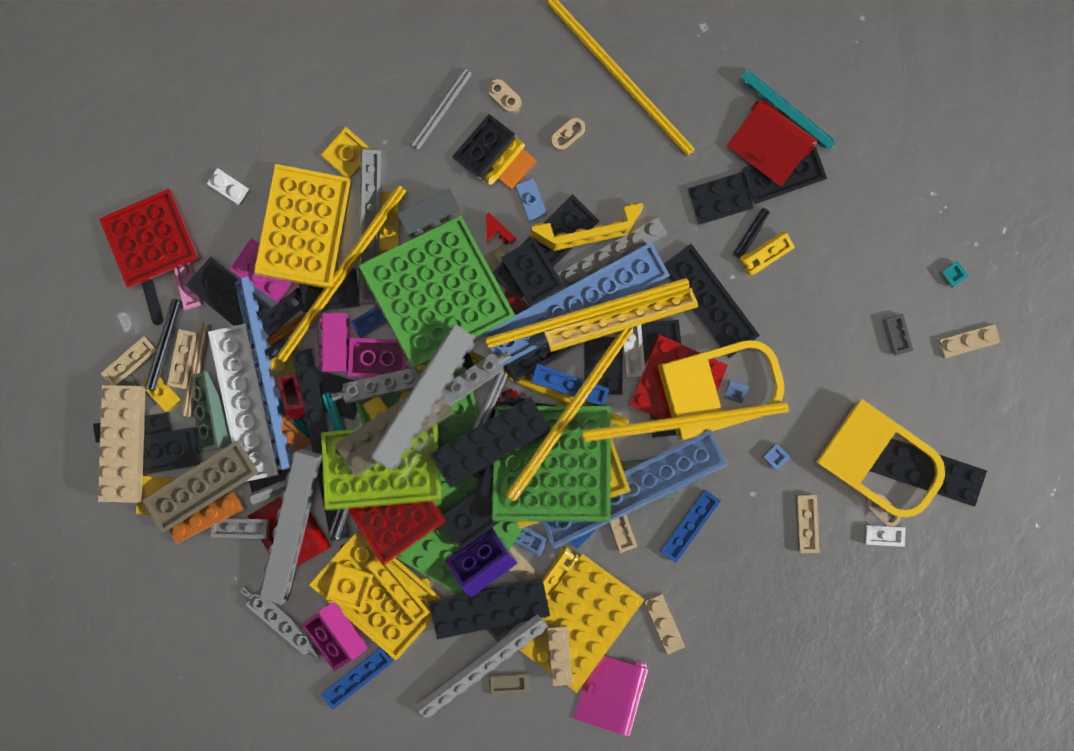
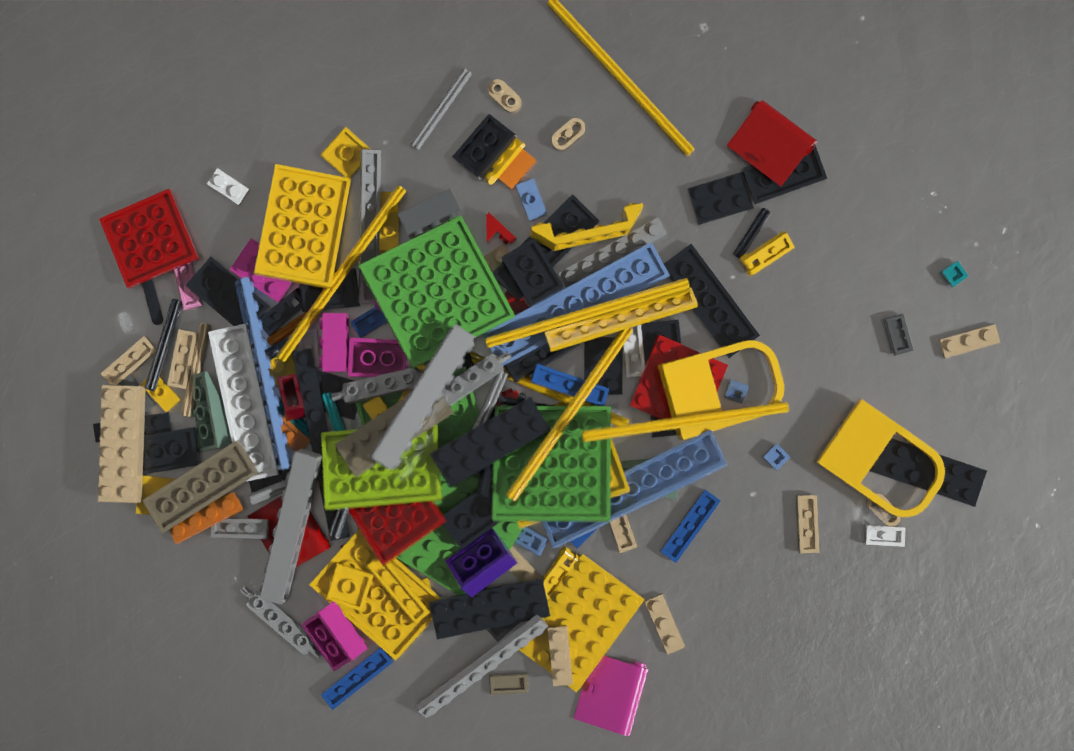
(781, 104): teal plate -> none

